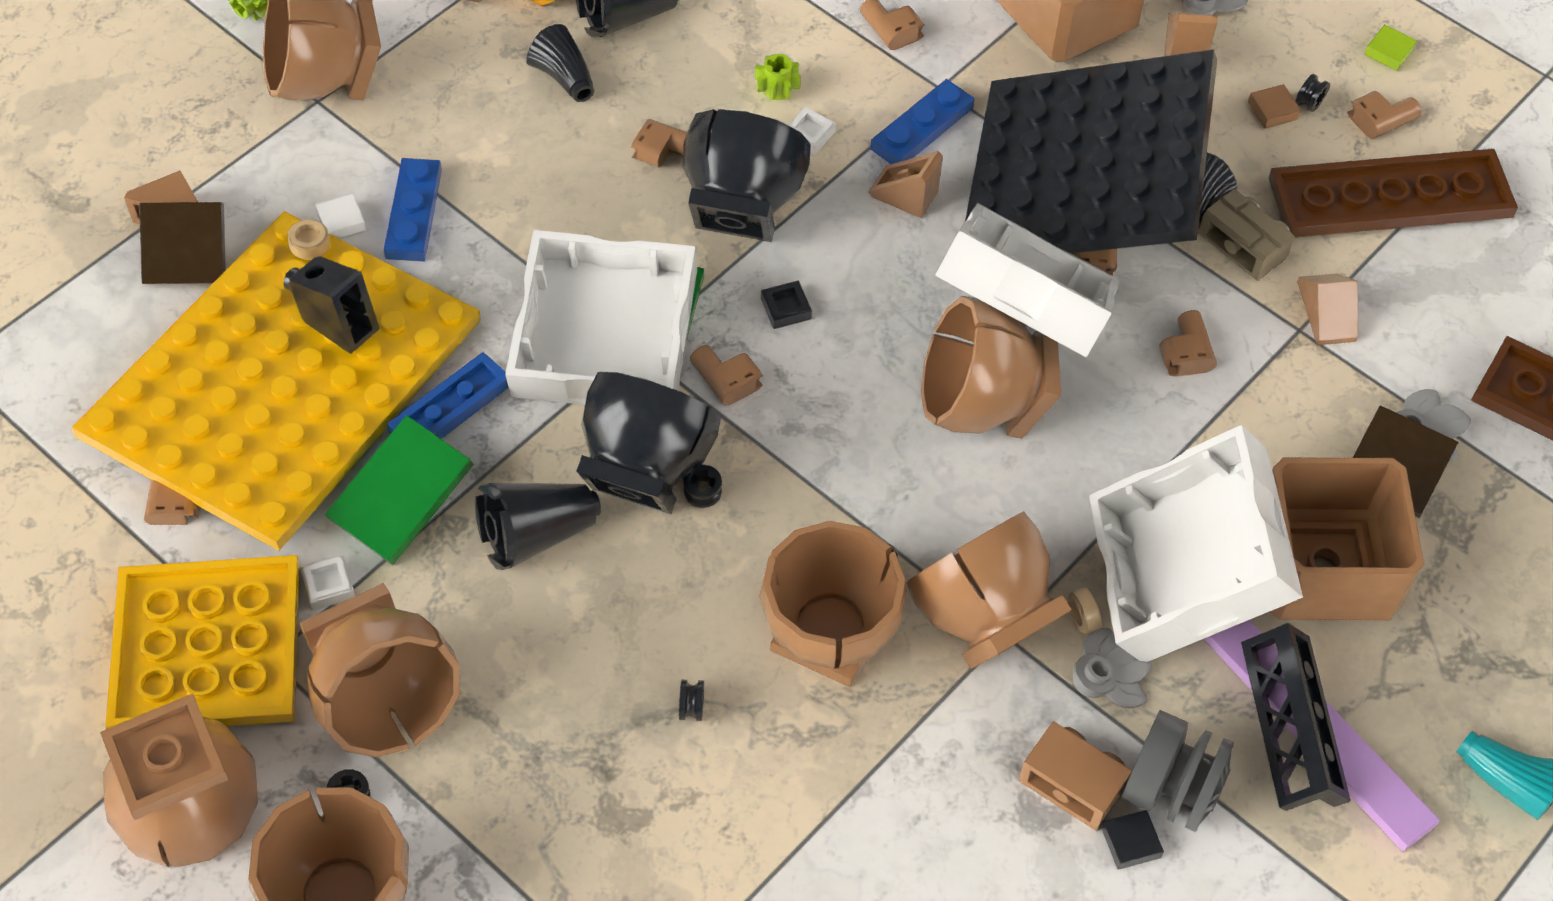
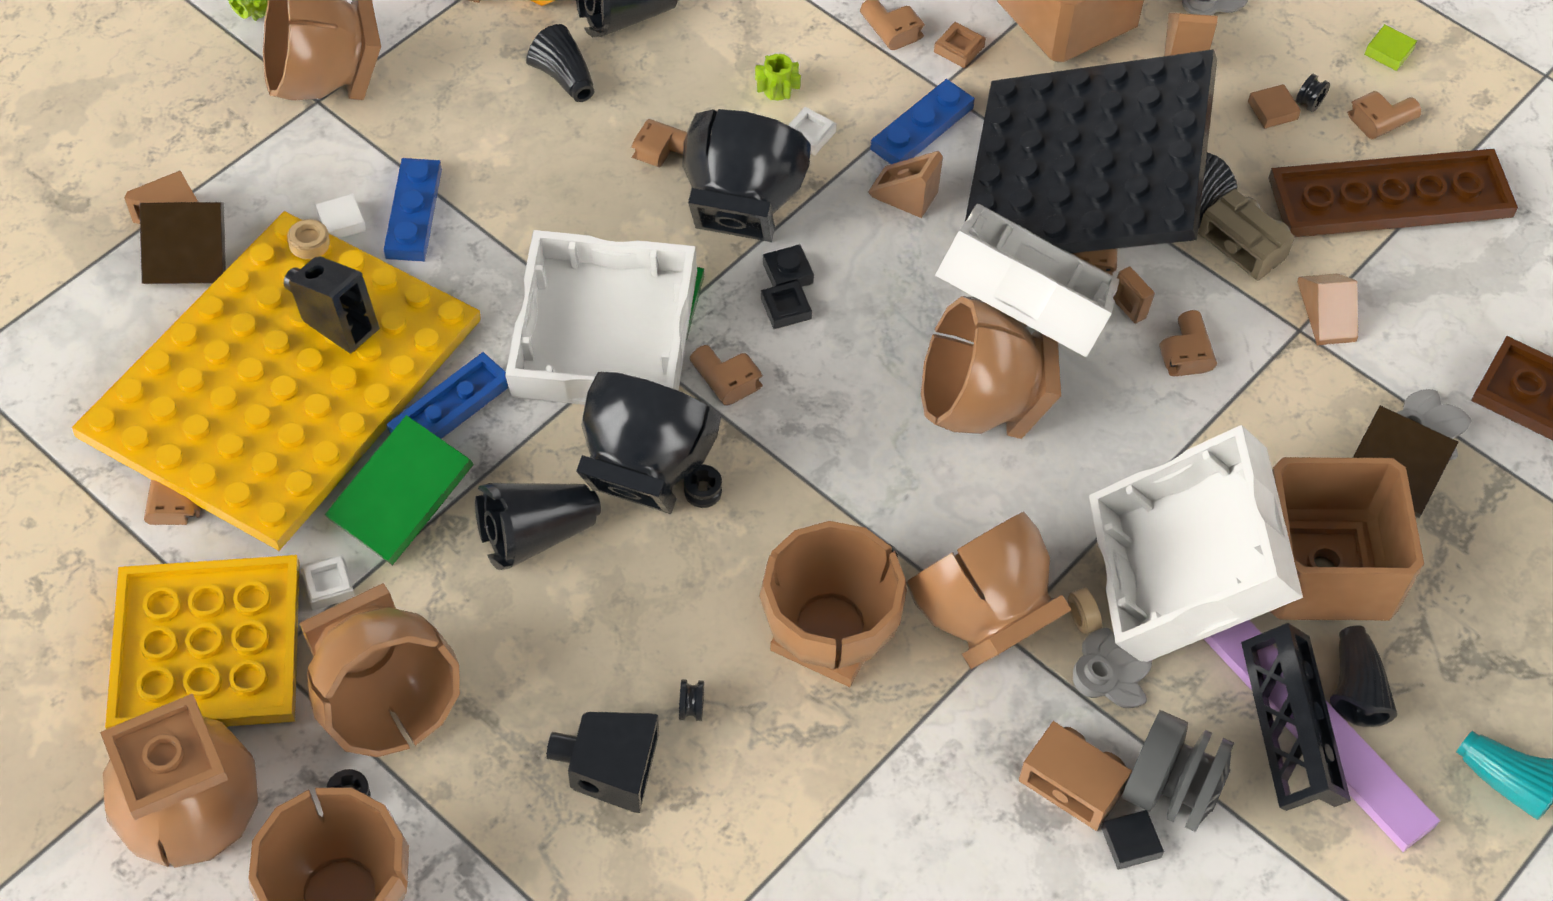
(609, 756): none -> black torso
(788, 266): none -> black plate
(959, 44): none -> medium nougat tile
(1133, 295): none -> medium nougat tile
(1363, 686): none -> black piece

